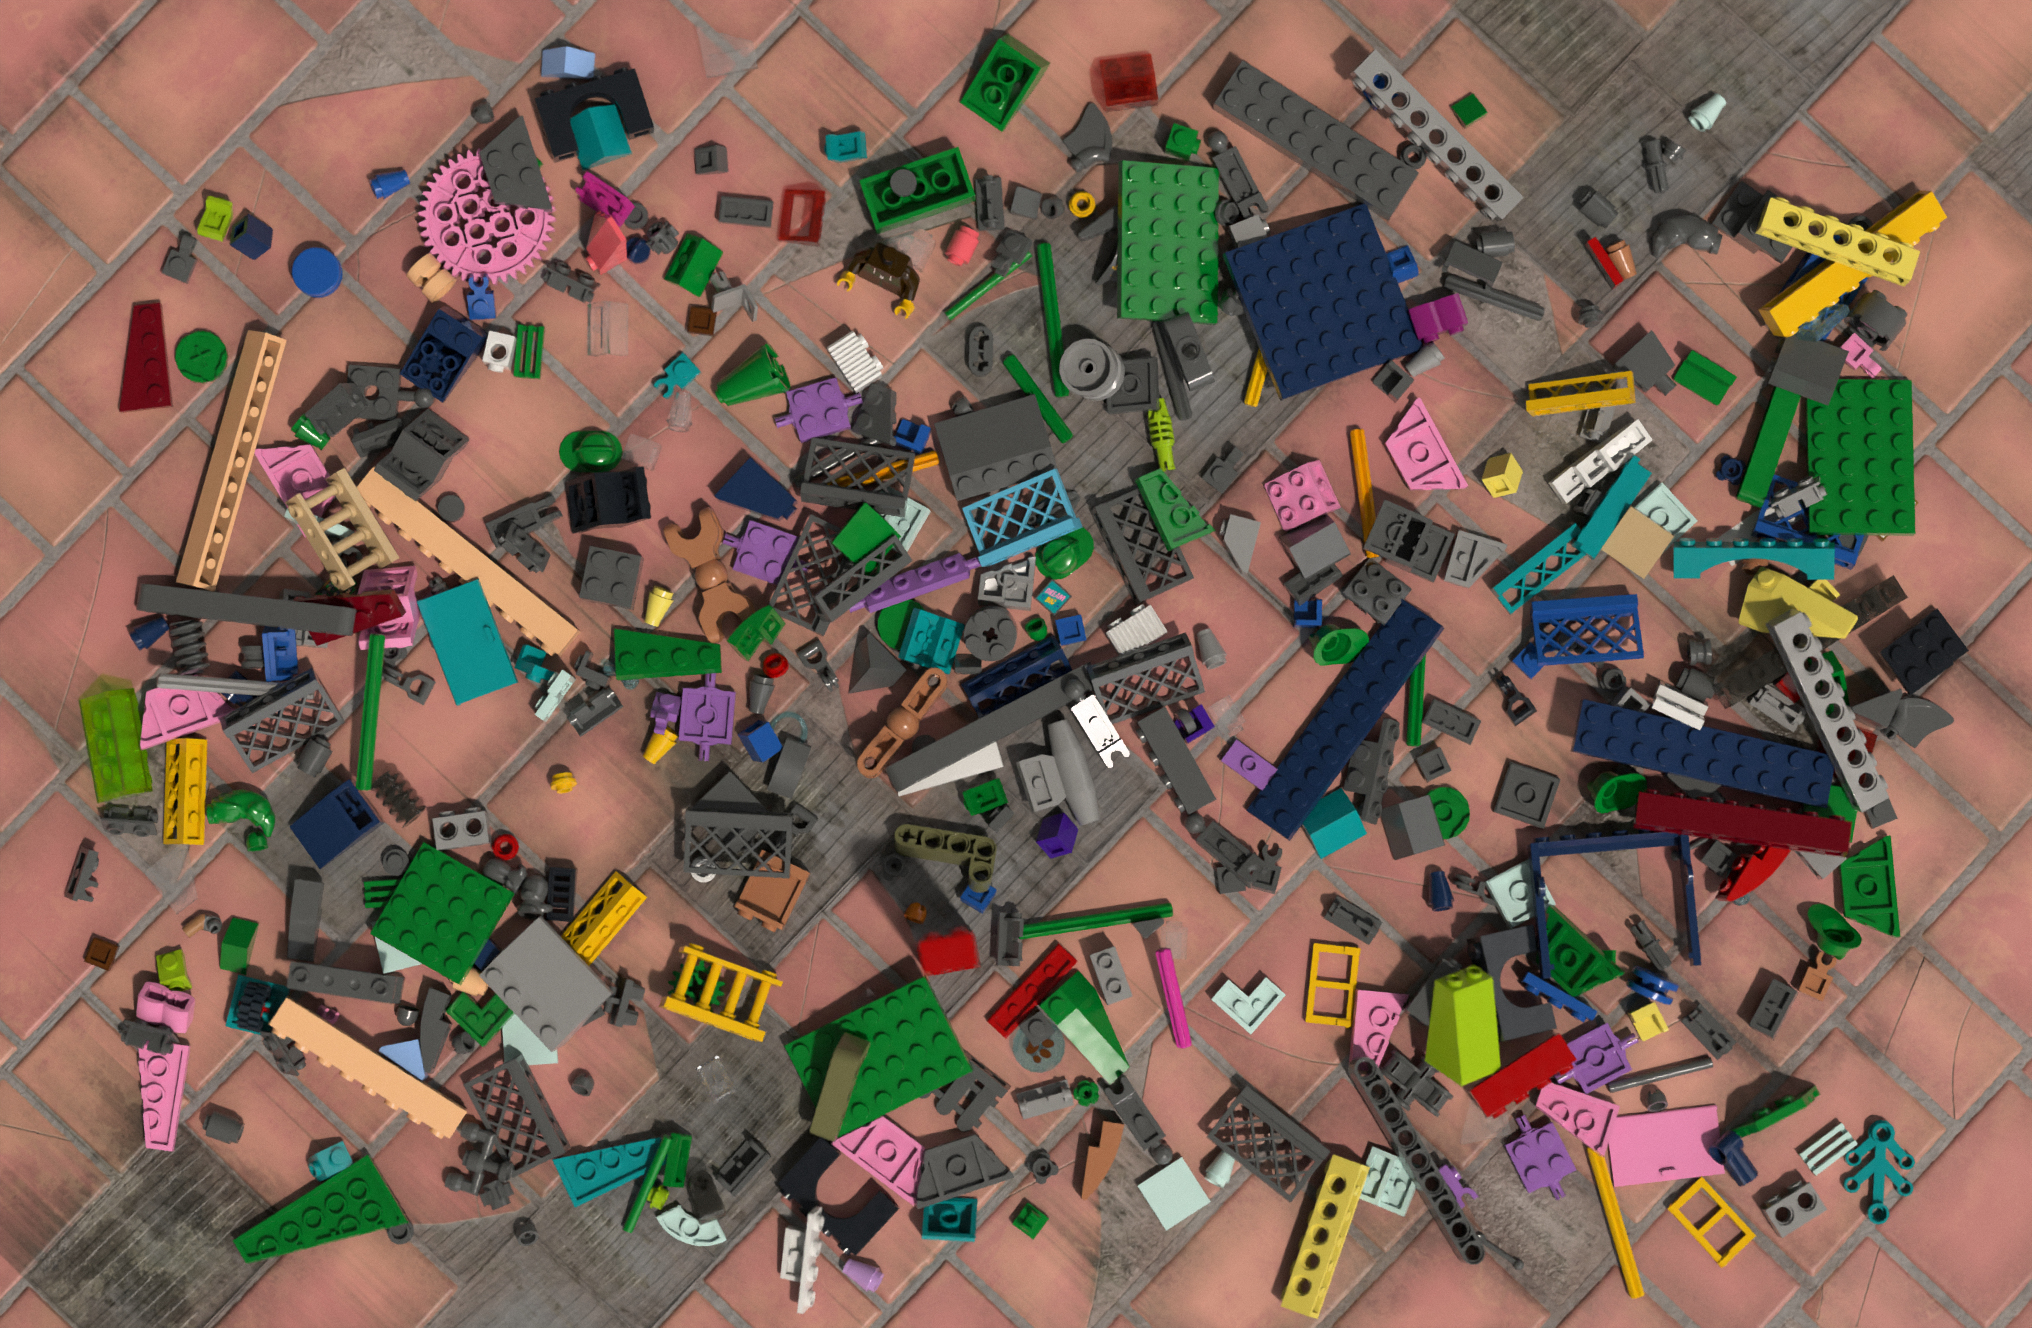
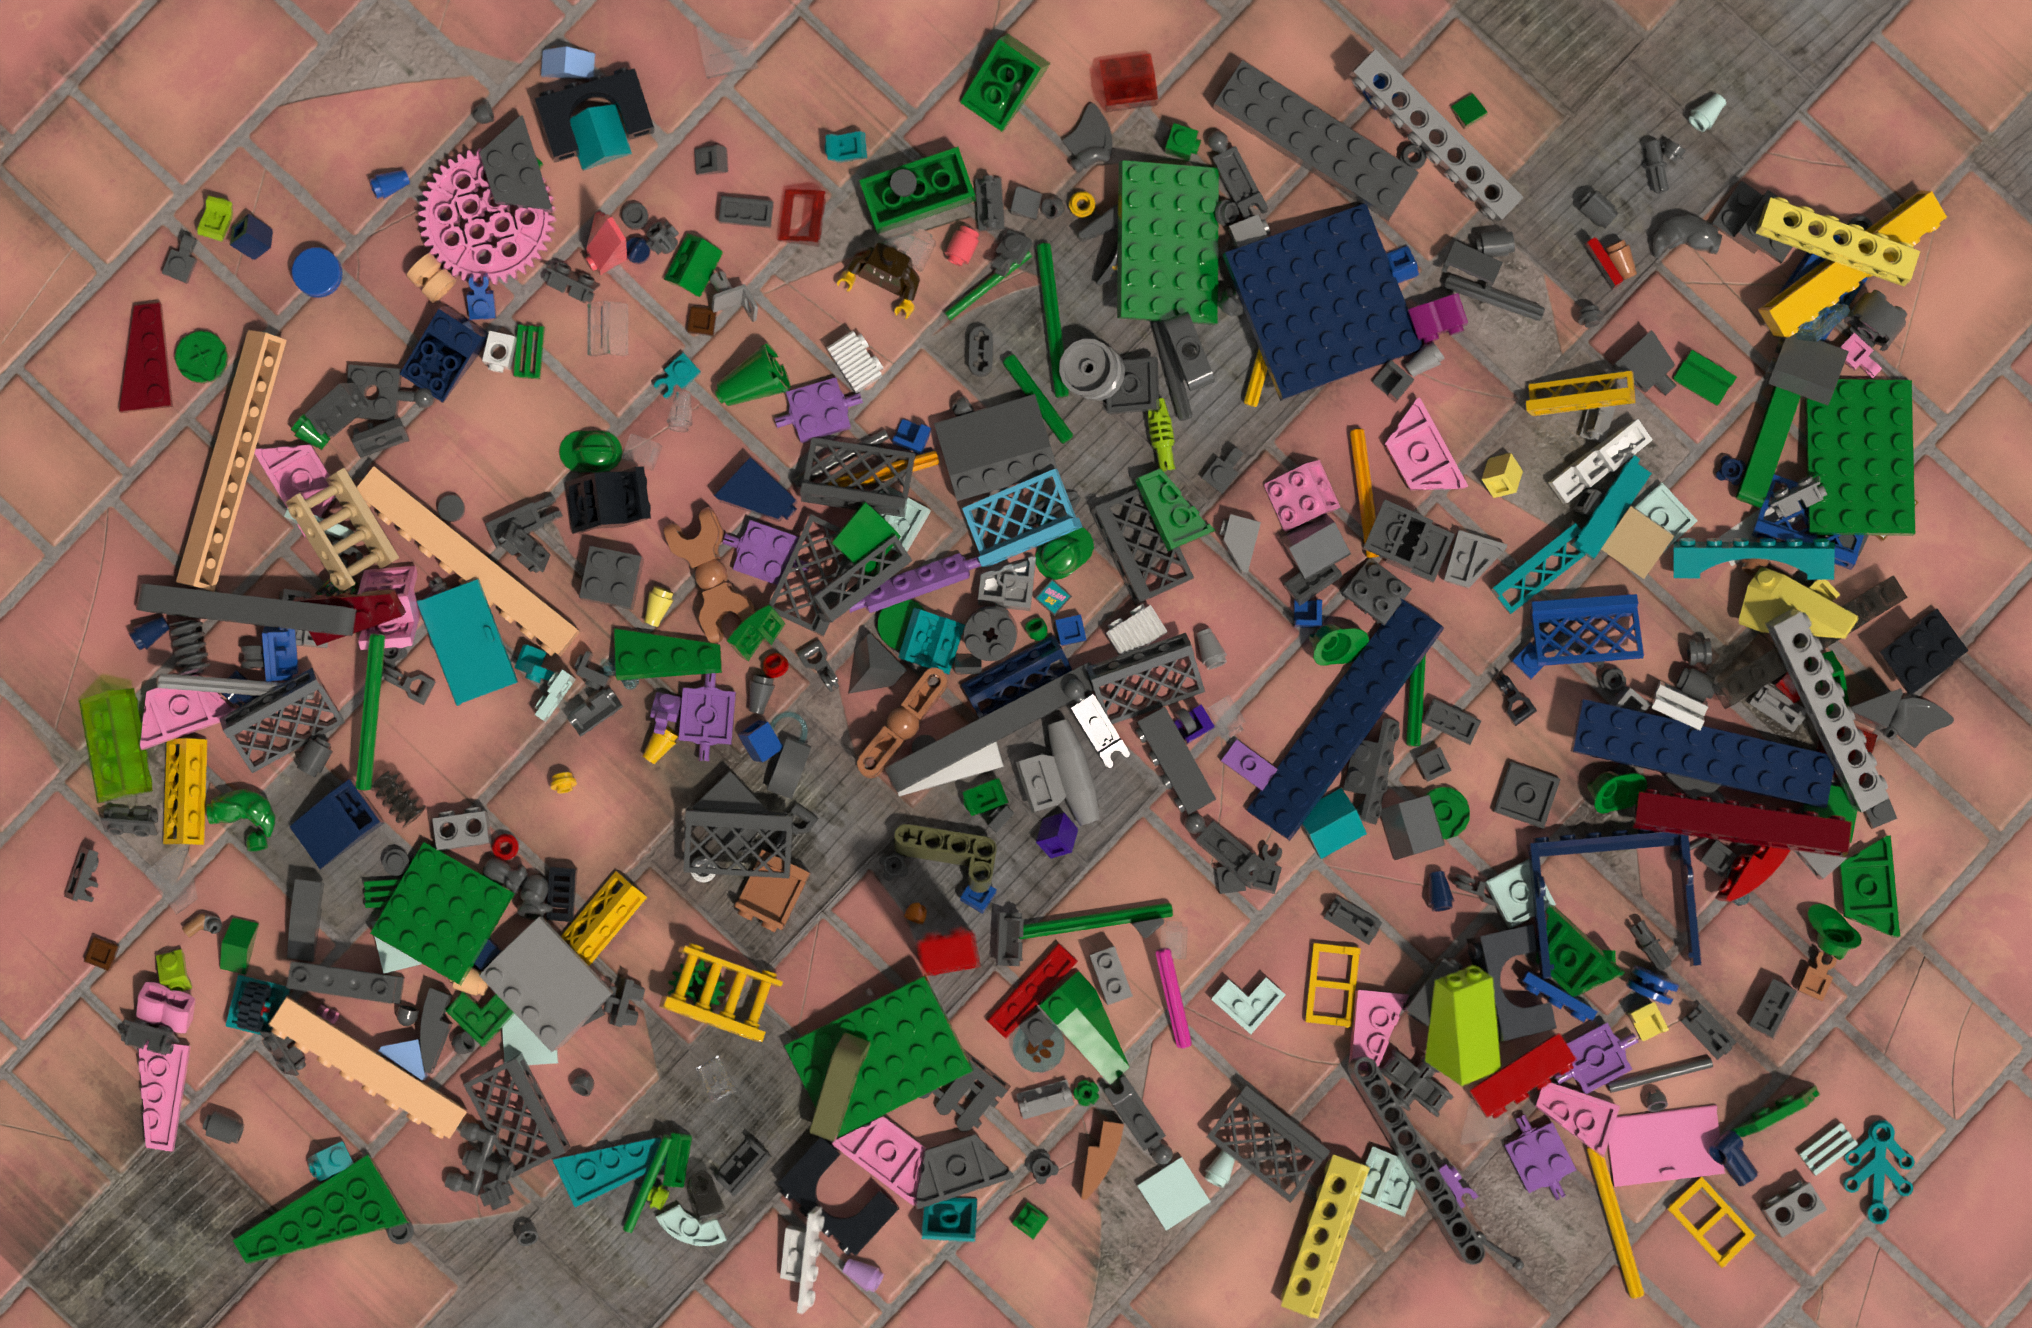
(421, 455): dark grey bracket -> none
(604, 198): dark pink hinge -> none
(877, 415): dark grey wing -> none

